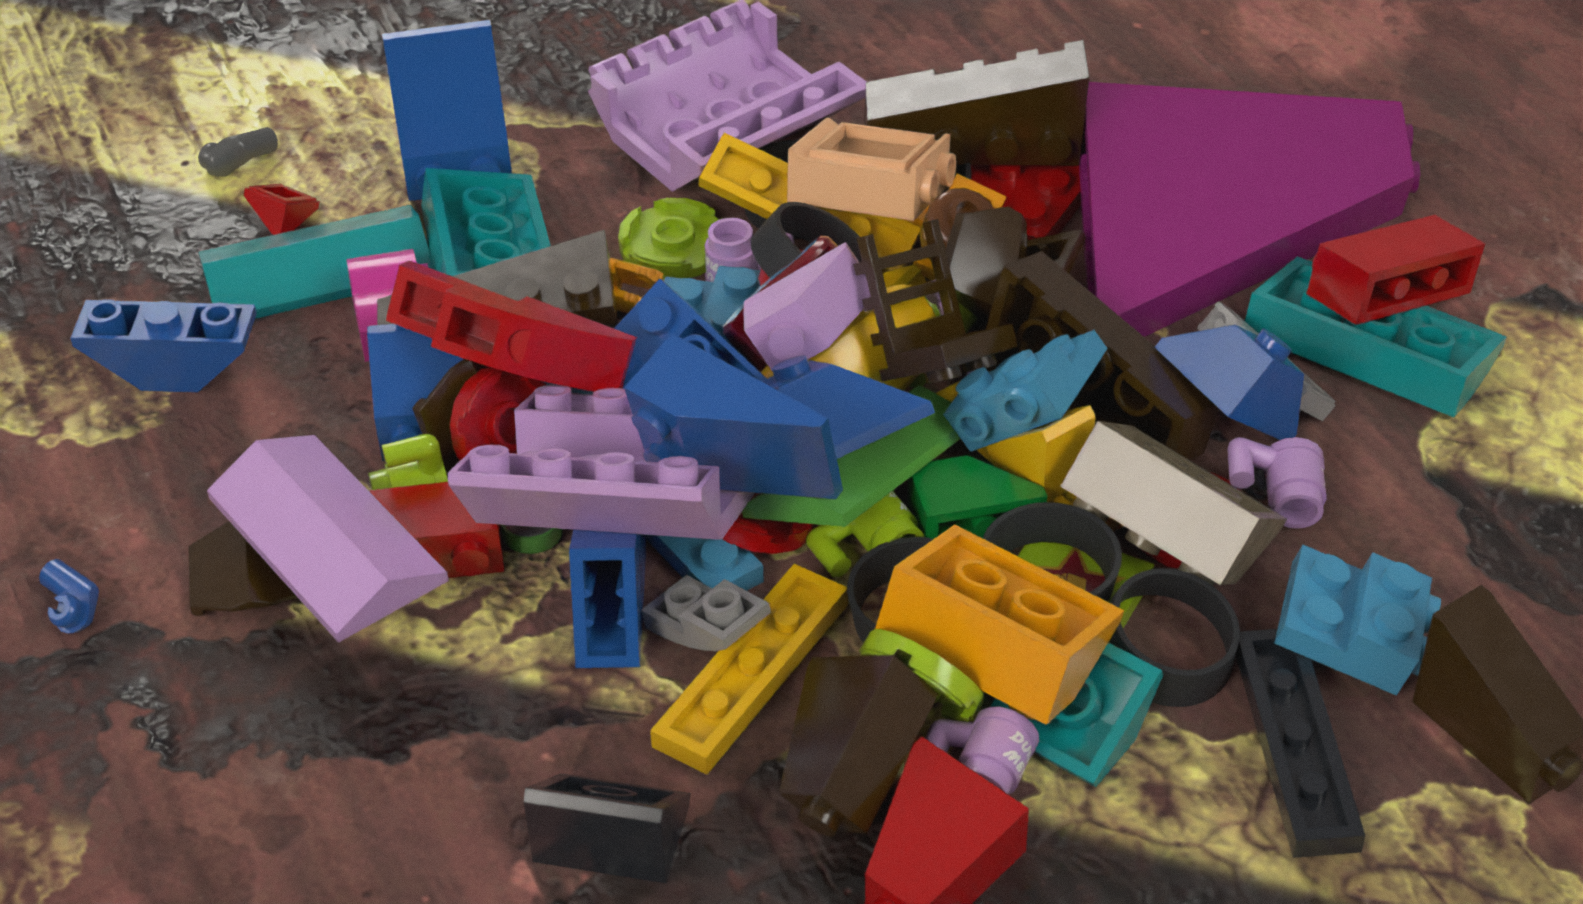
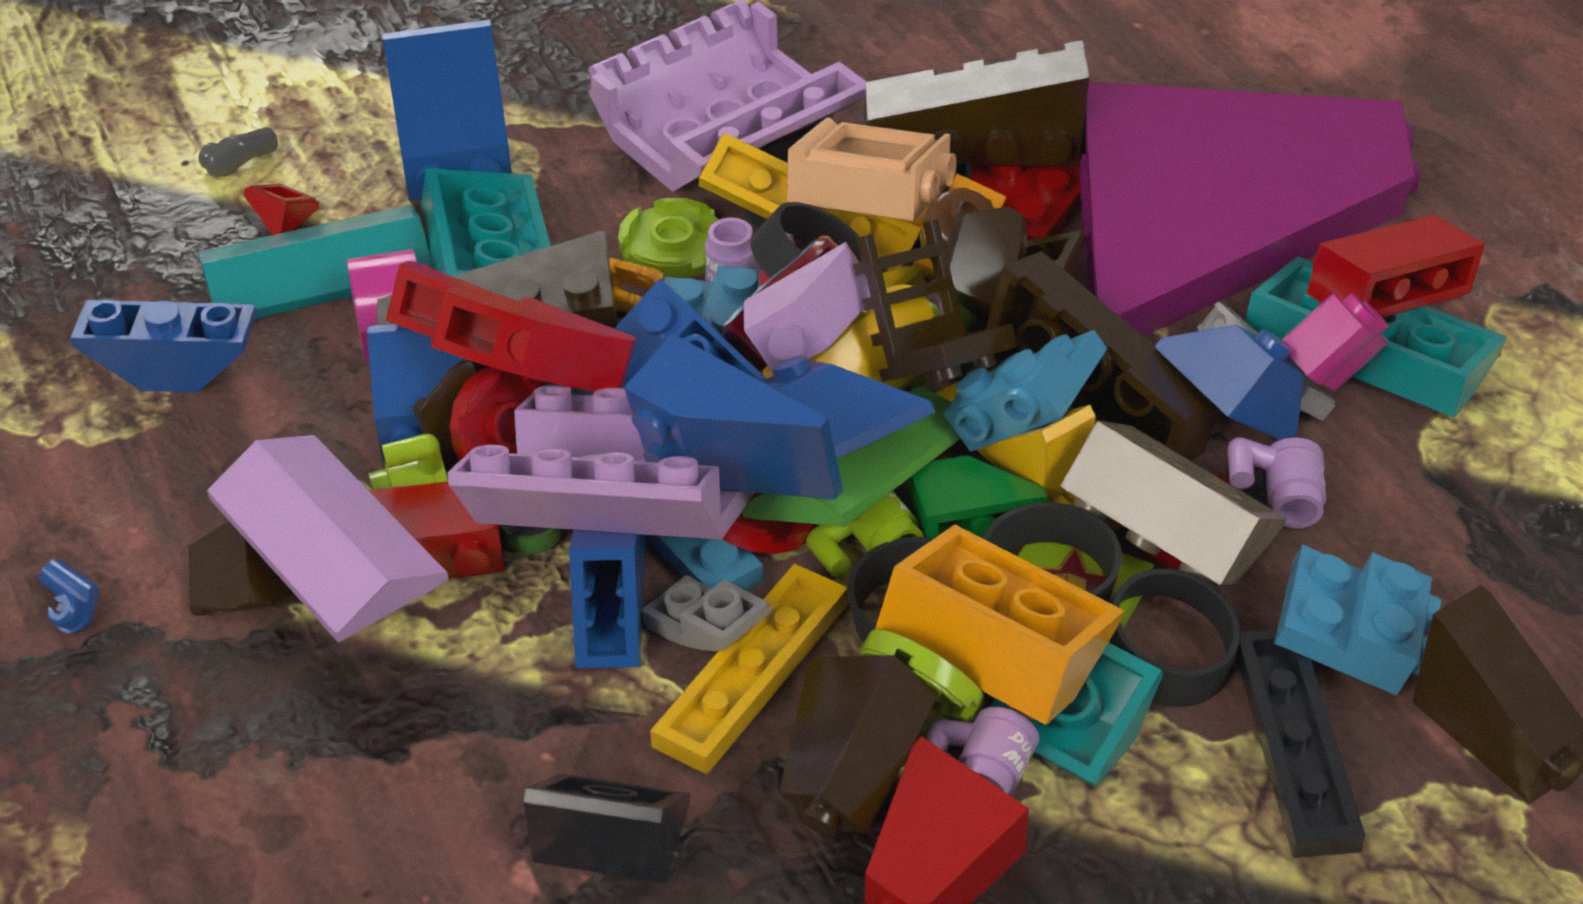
(1337, 339): none -> dark pink brick

